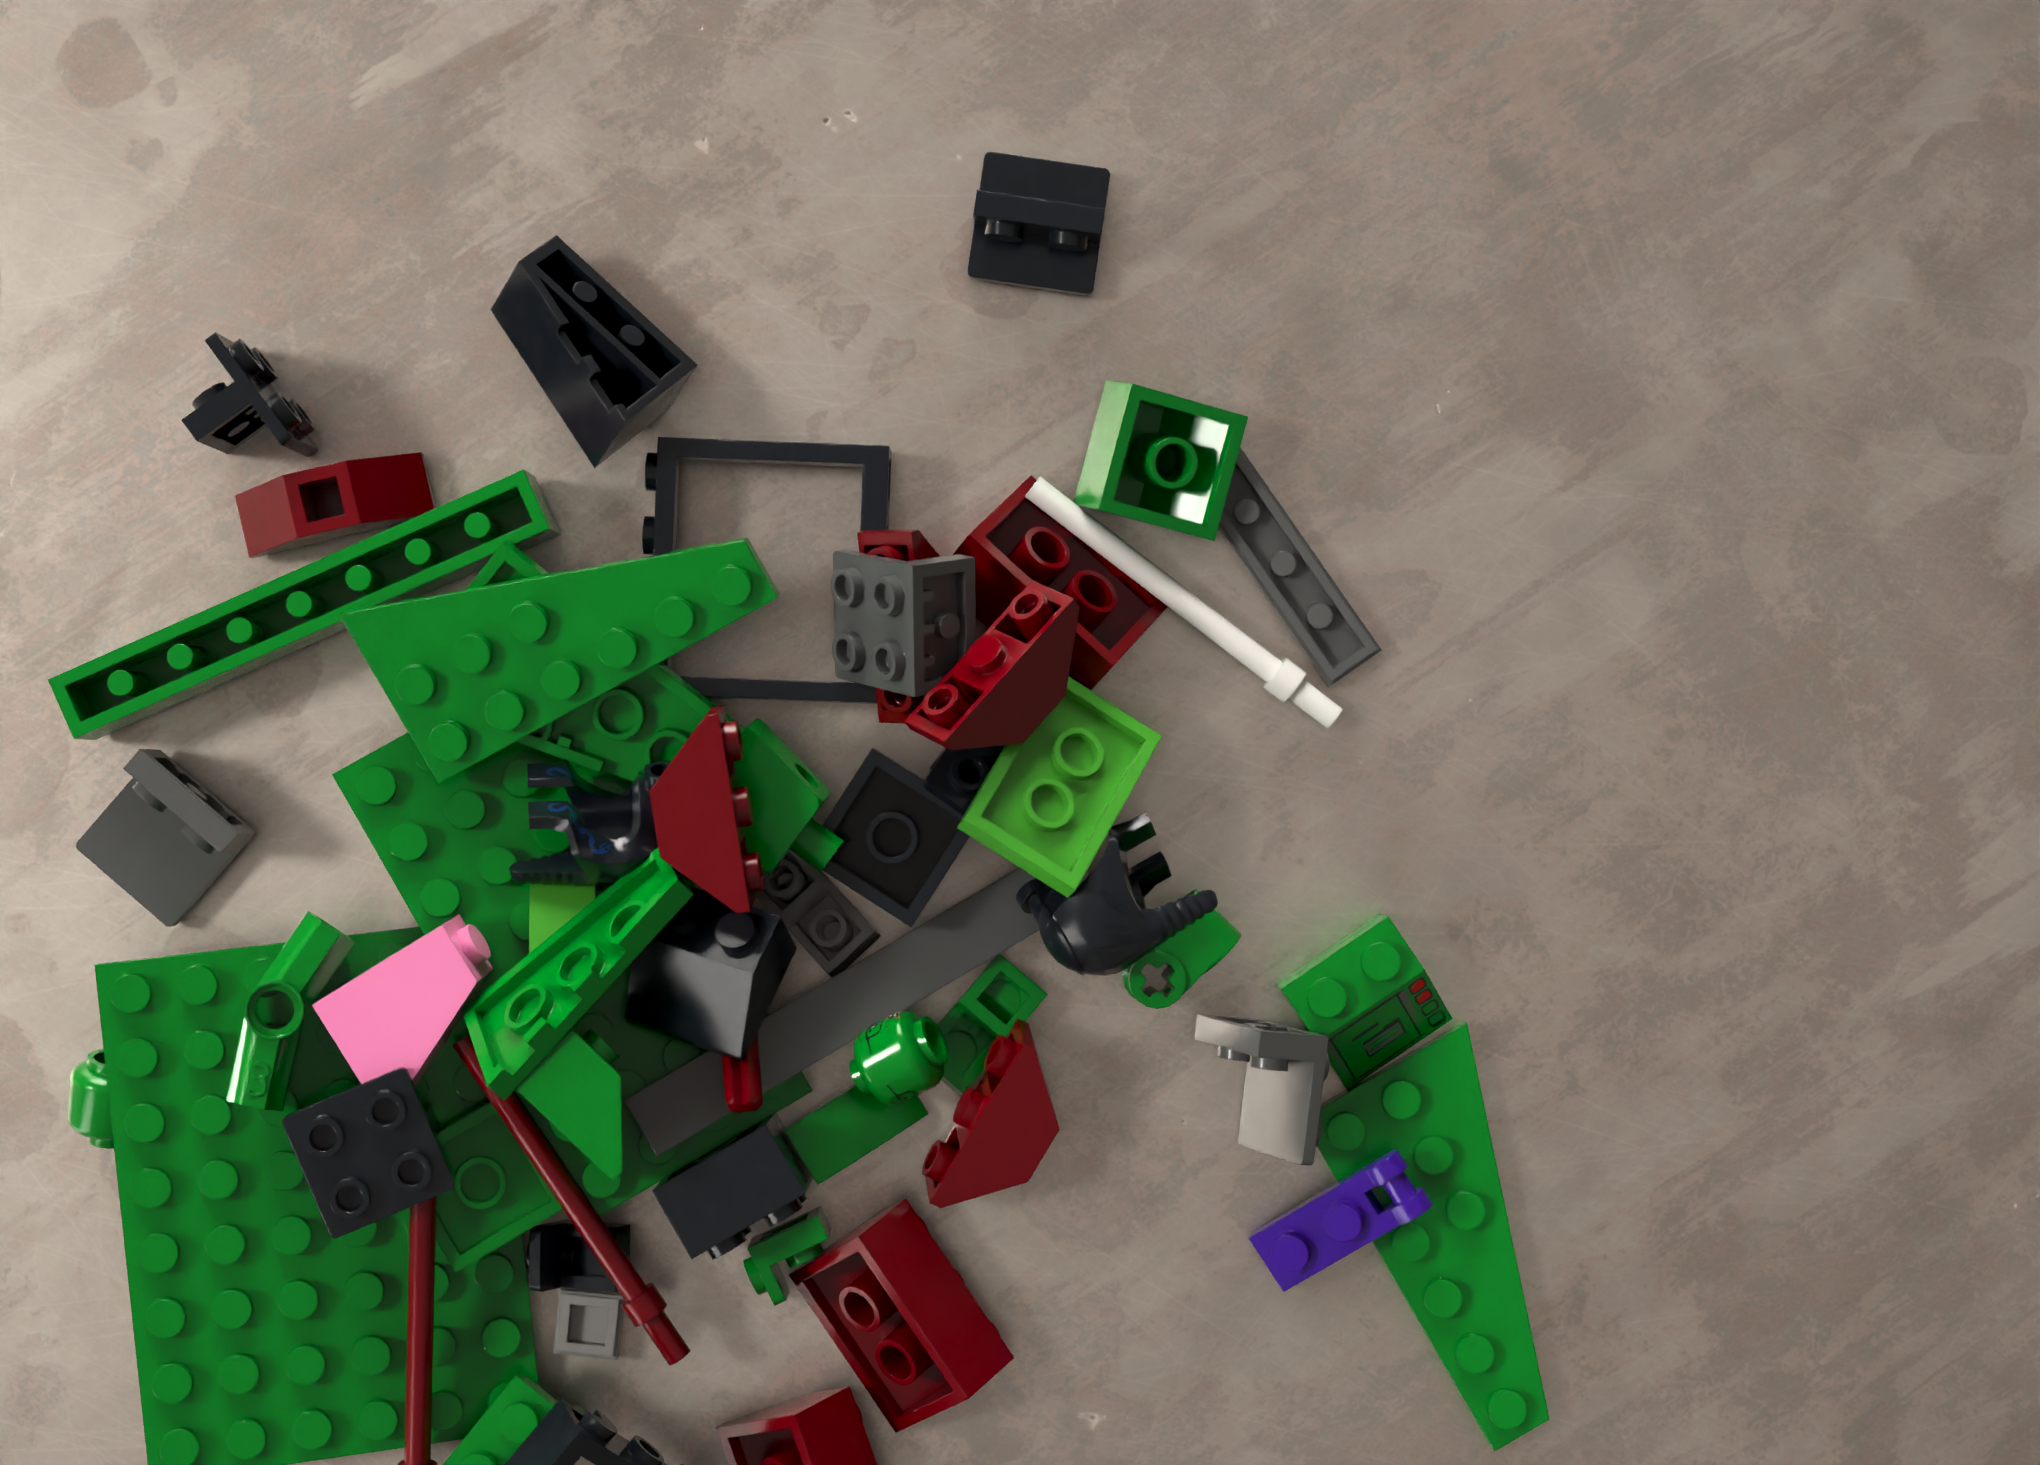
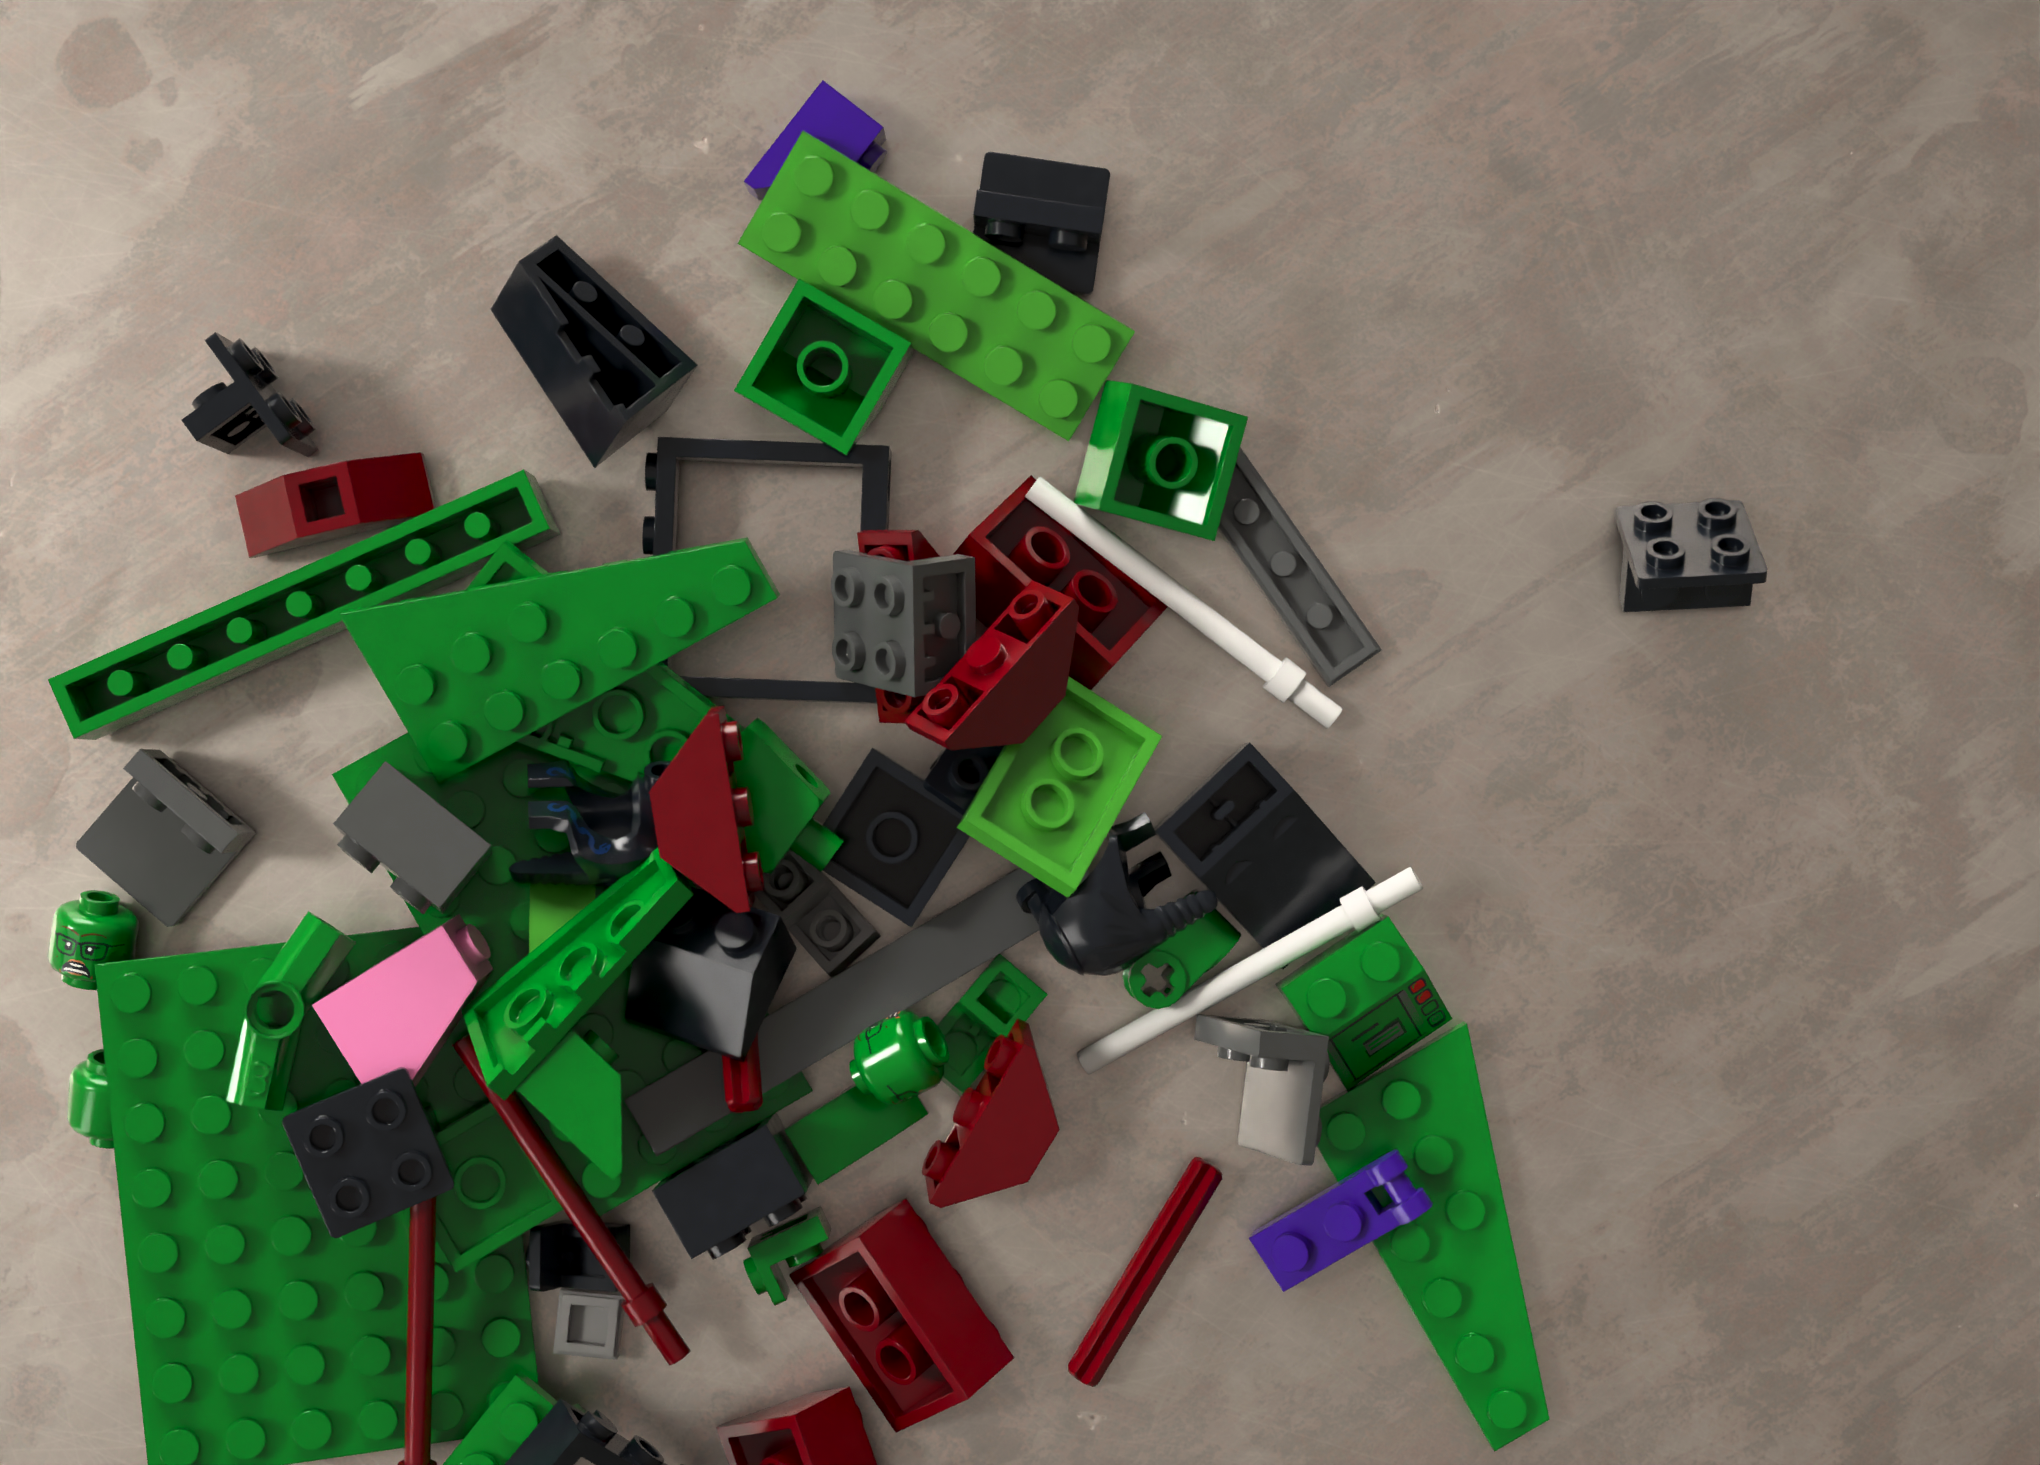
(89, 934): none -> green head
(411, 838): none -> dark grey brick
(825, 368): none -> green slope
(832, 121): none -> dark purple slope
(936, 285): none -> bright green plate
(1145, 1271): none -> dark red axle
(1261, 848): none -> black slope
(1357, 910): none -> white bar
(1688, 555): none -> black bracket

